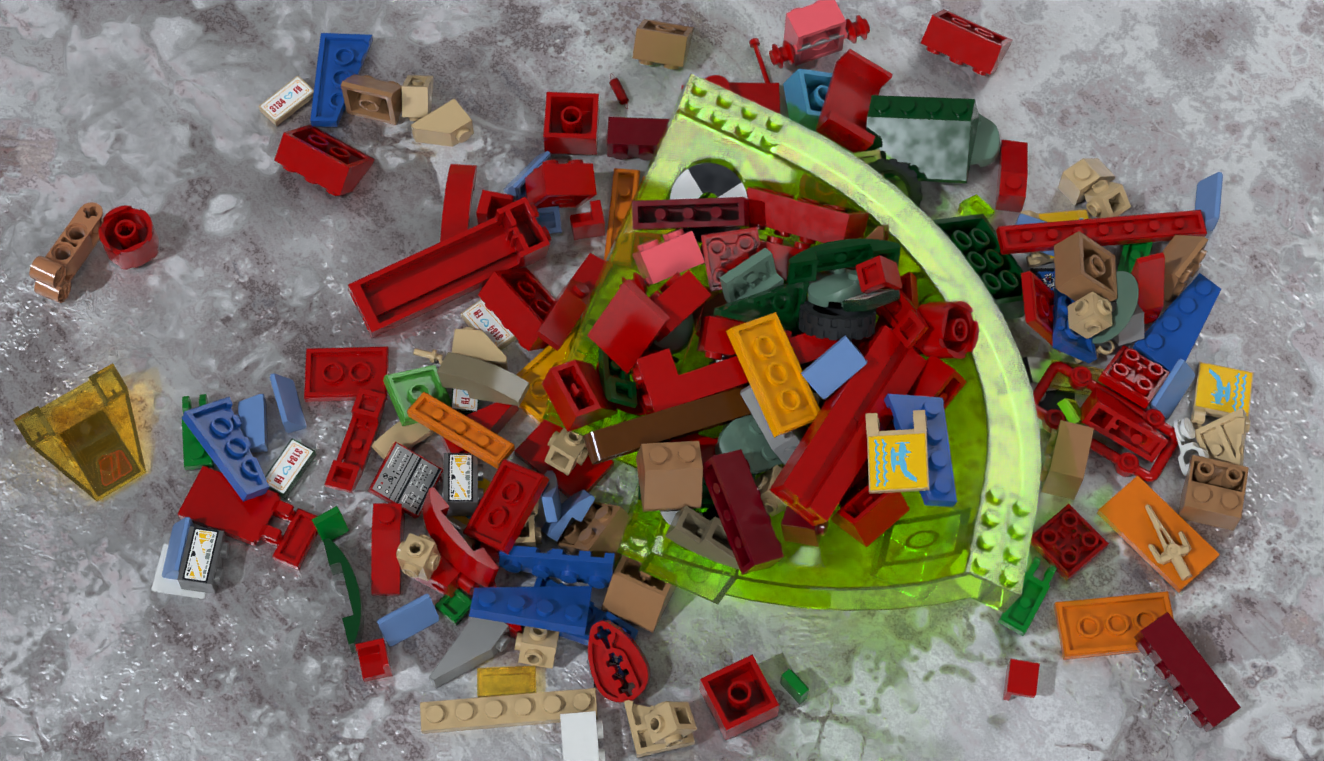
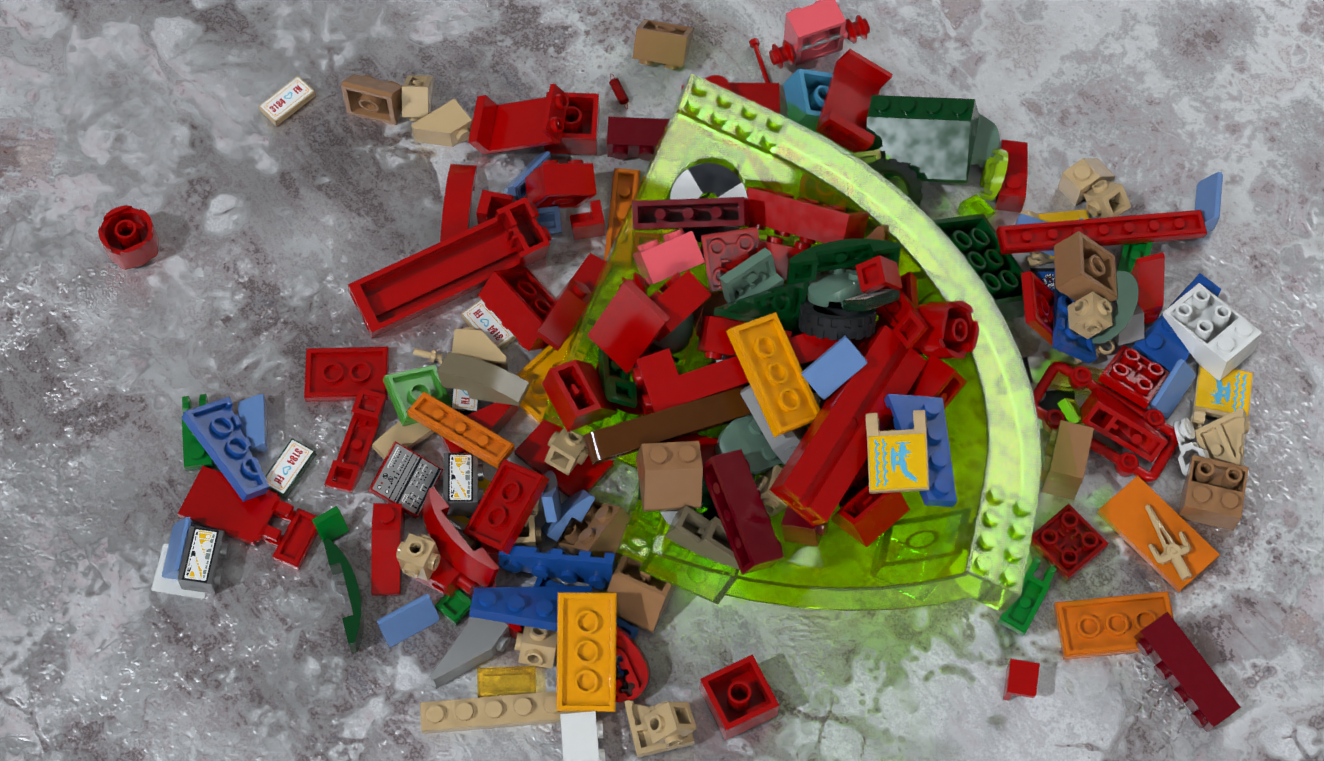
(73, 245): nougat piece -> none
(89, 434): clear yellow wedge -> none
(288, 403): medium blue slope -> none
(322, 159): red slope -> none
(337, 60): blue wing -> none
(374, 660): red panel -> none
(518, 123): none -> red panel
(586, 652): none -> light orange tile
(794, 686): green tile -> none
(965, 42): red slope -> none
(993, 174): none -> lime tile
(1181, 262): medium nougat slope -> none
(1212, 331): none -> white slope

